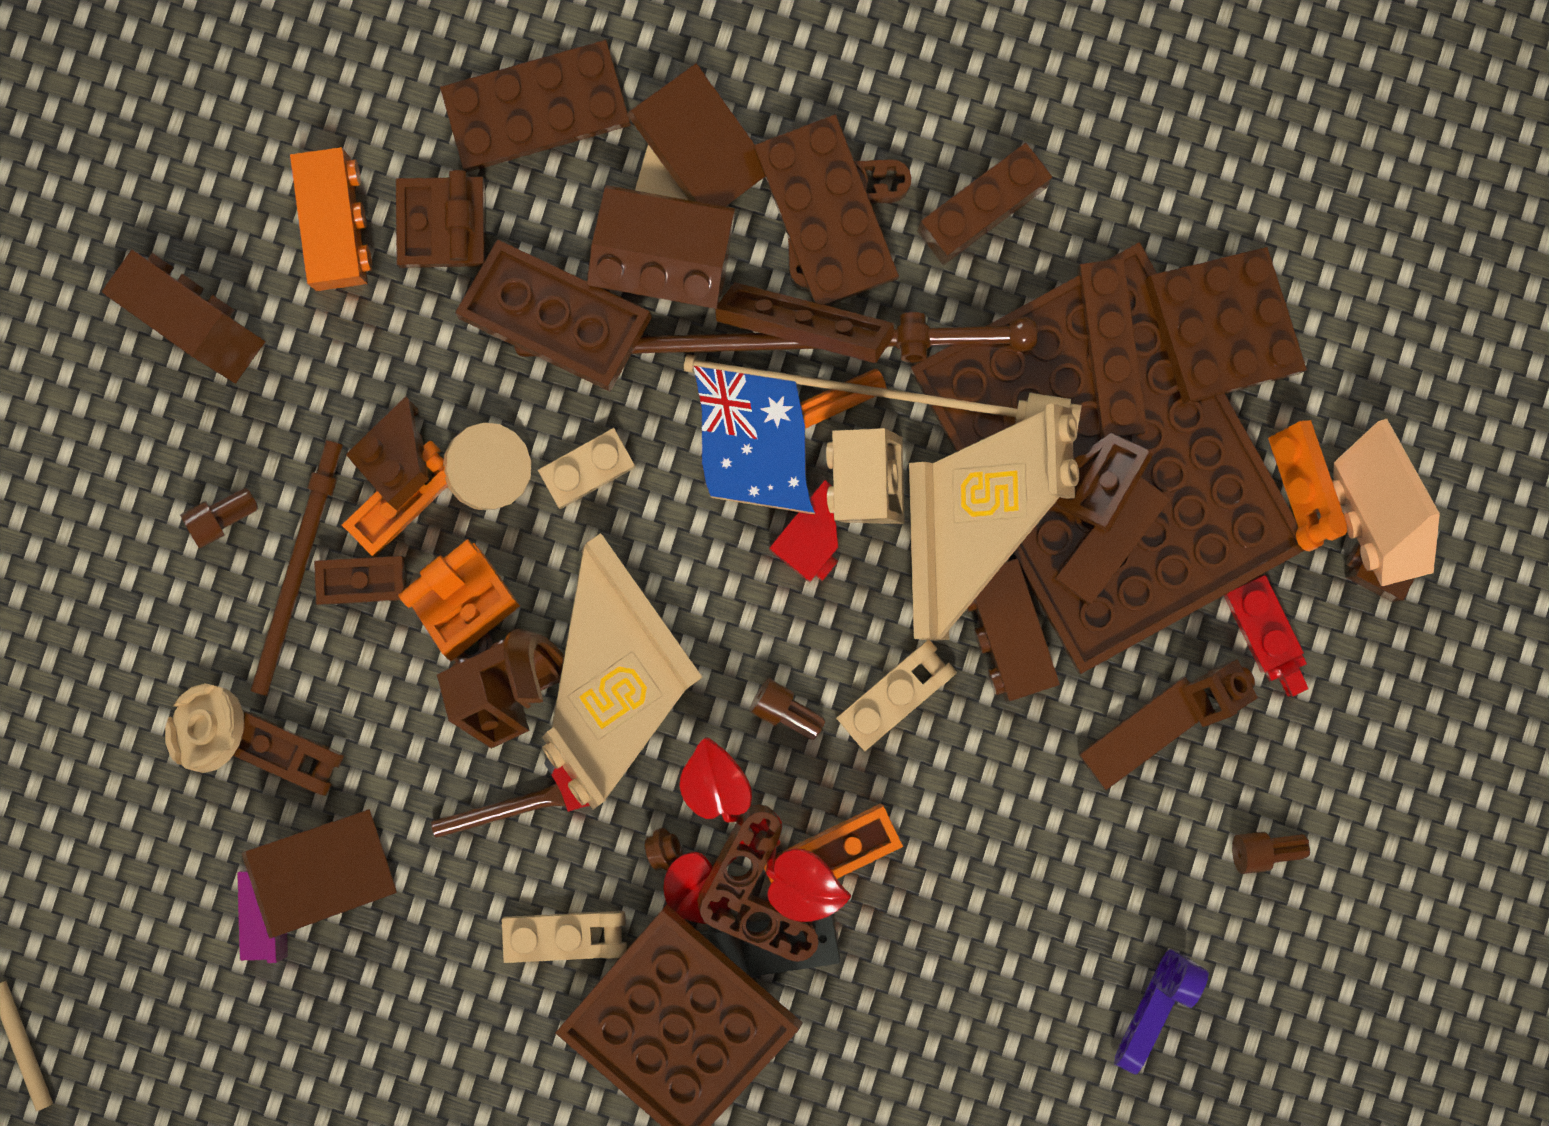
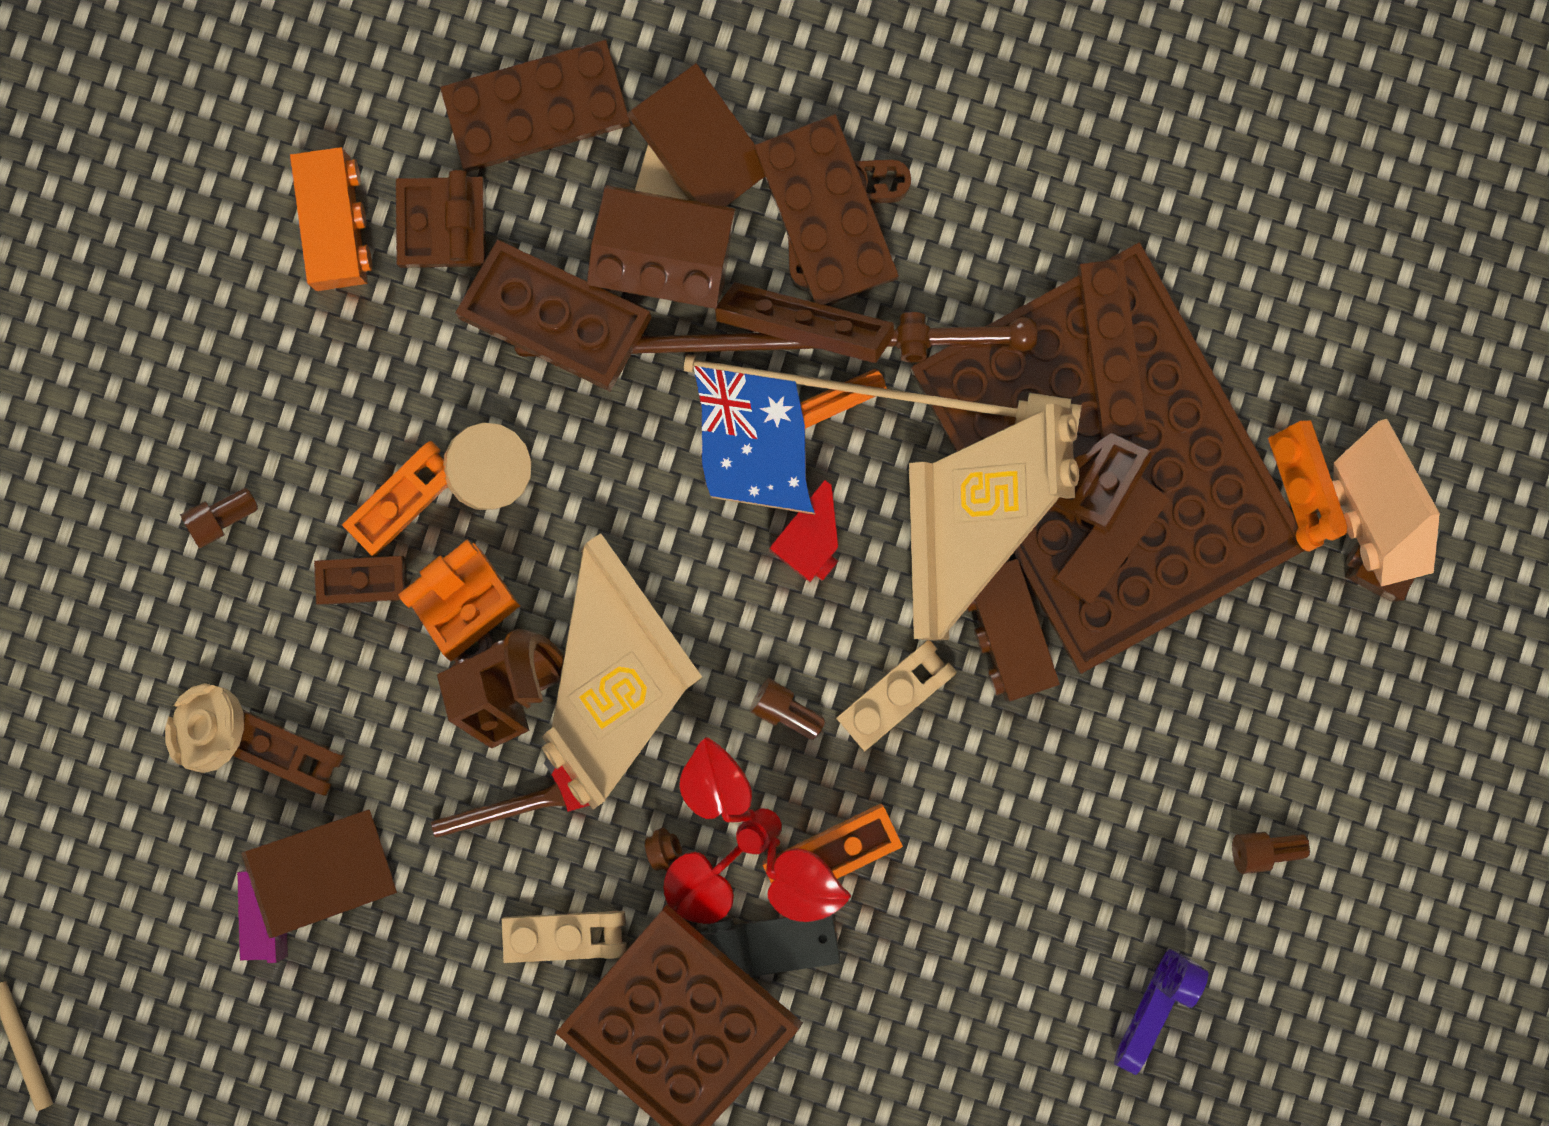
(182, 315): reddish brown wedge -> none
(321, 486): reddish brown bar -> none
(393, 455): reddish brown wing -> none
(586, 468): tan plate -> none
(738, 889): reddish brown beam -> none
(866, 476): tan slope -> none
(984, 203): reddish brown brick -> none
(1140, 735): reddish brown tile -> none
(1225, 325): reddish brown plate -> none
(1231, 687): reddish brown brick -> none
(1268, 634): red hinge -> none

